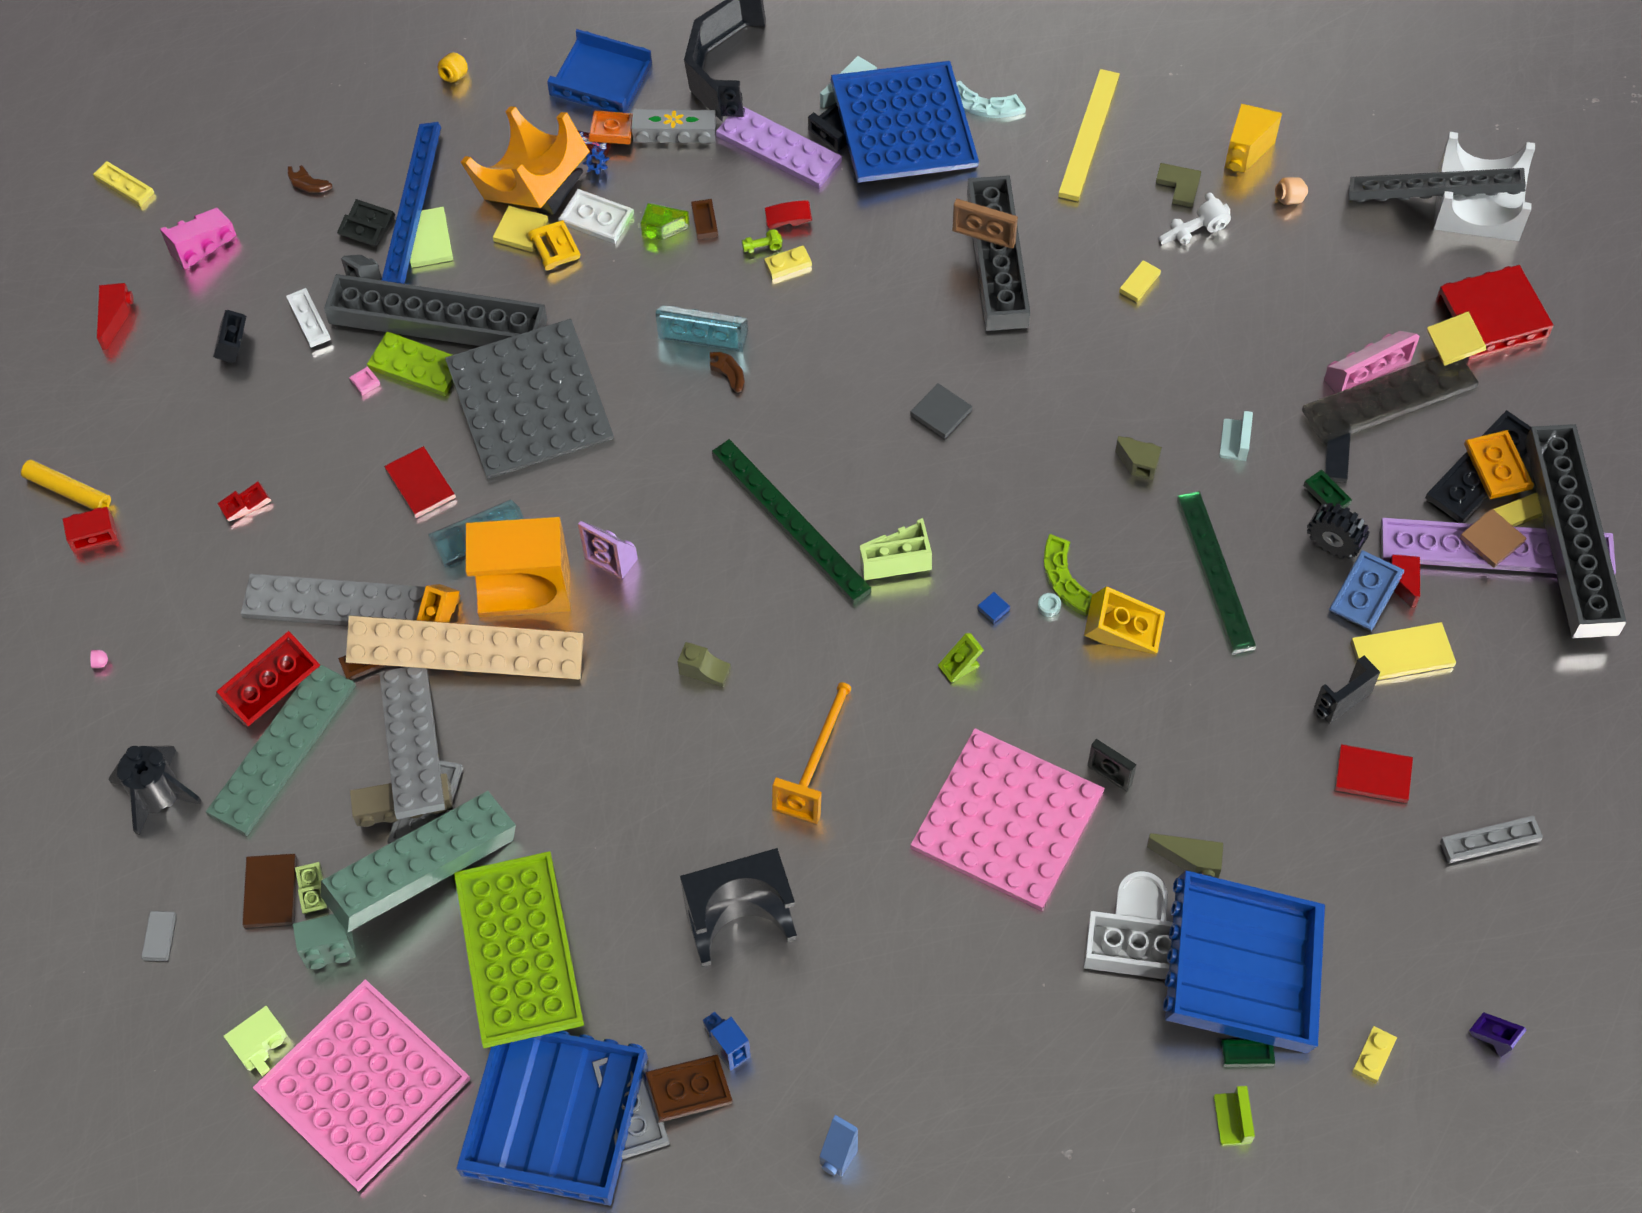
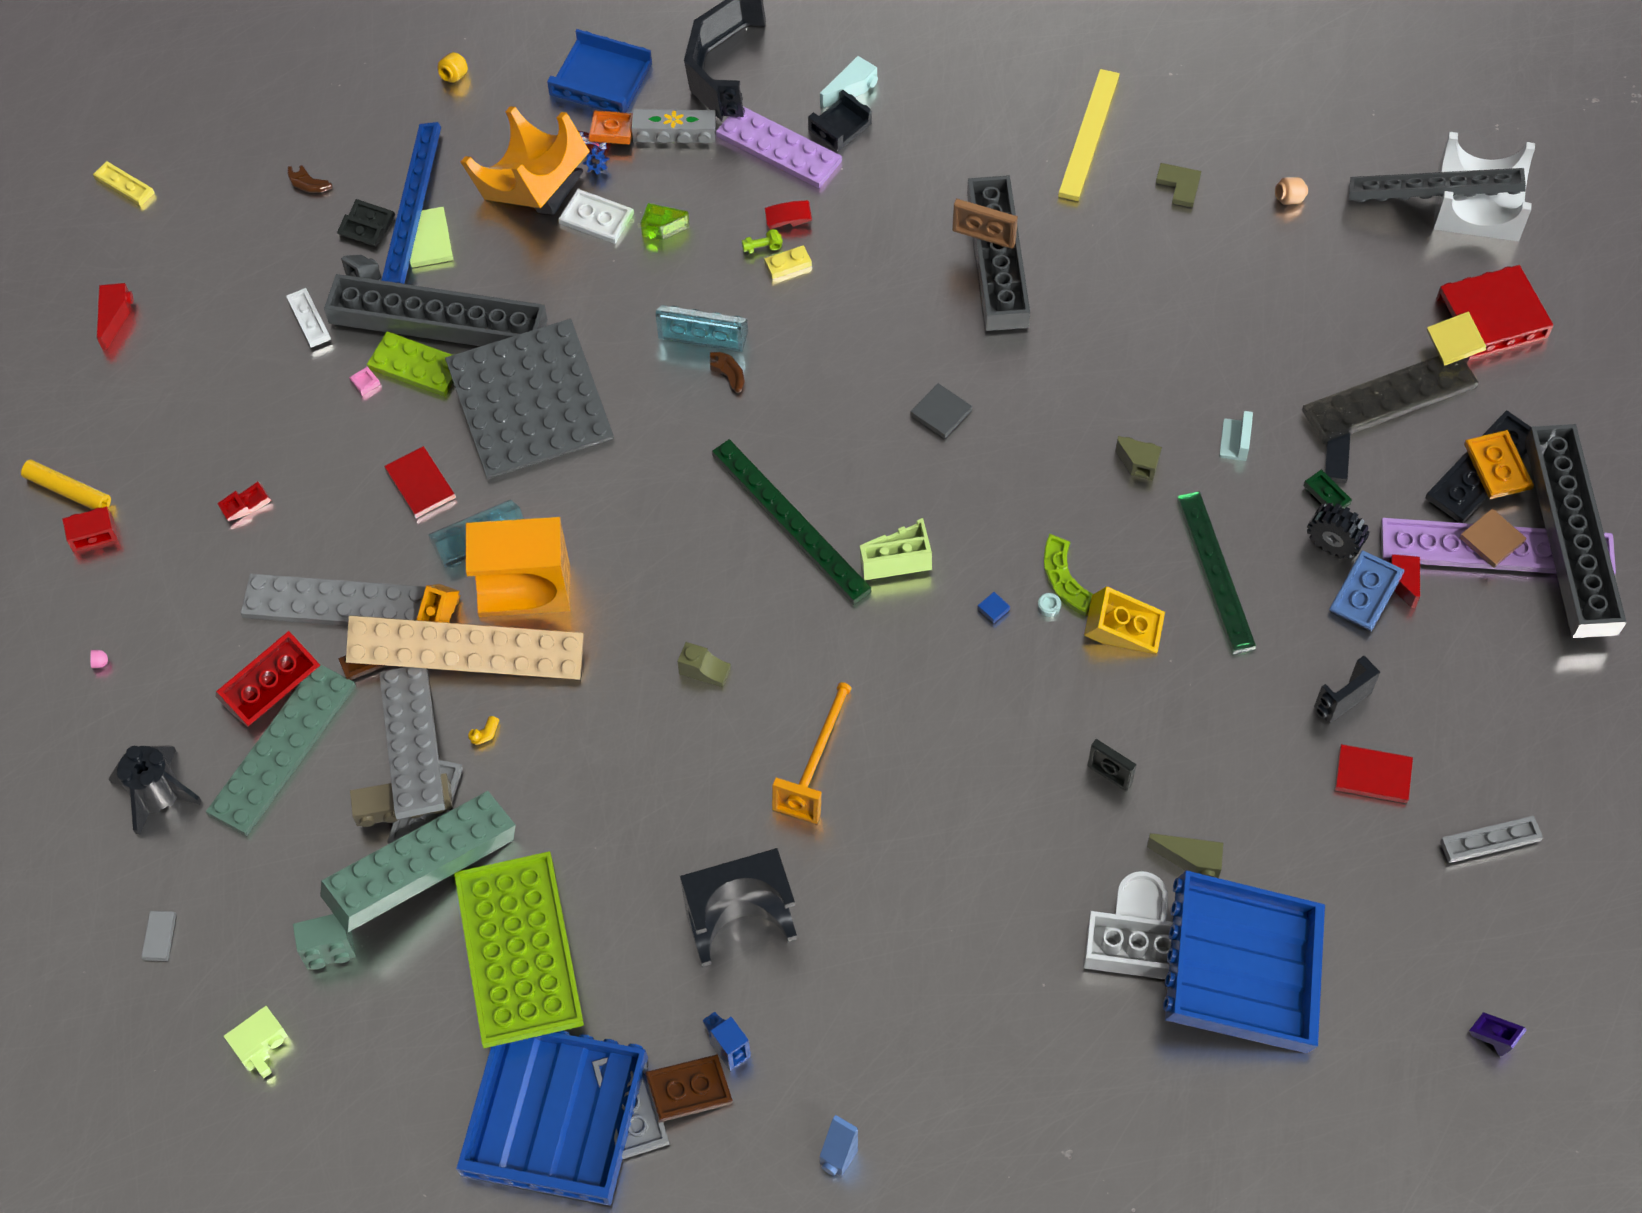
(198, 237): wedge -> none
(229, 336): black brick -> none
(269, 890): reddish brown tile -> none
(309, 885): yellowish green slope -> none
(361, 1084): bright pink plate -> none
(481, 736): none -> yellow arm
(515, 228): light yellow tile -> none
(560, 241): yellow plate -> none
(607, 550): lavender slope -> none
(704, 219): reddish brown tile -> none
(904, 121): blue plate -> none
(961, 658): lime slope -> none
(993, 108): light aqua tile -> none
(1007, 819): bright pink plate -> none
(1140, 281): light yellow tile -> none
(1211, 215): white piece -> none
(1234, 1117): lime panel -> none
(1247, 1054): dark green tile -> none
(1251, 137): yellow slope -> none
(1372, 361): bright pink slope -> none
(1374, 1054): light yellow plate -> none
(1406, 650): light yellow tile -> none
(1521, 510): light yellow tile -> none

